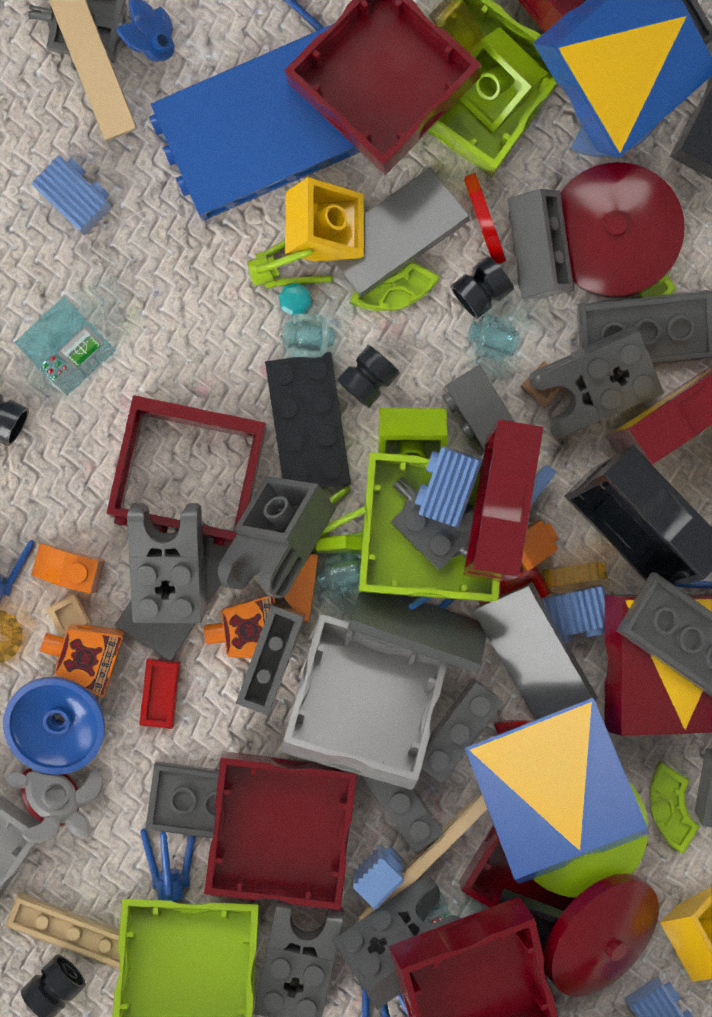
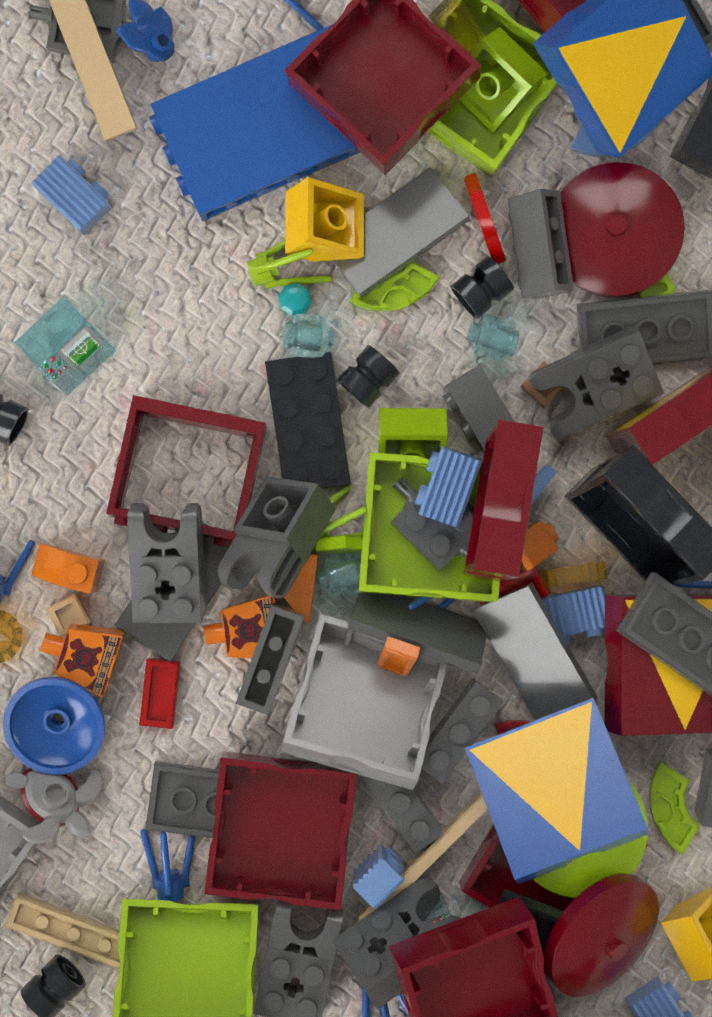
(398, 656): none -> orange tile

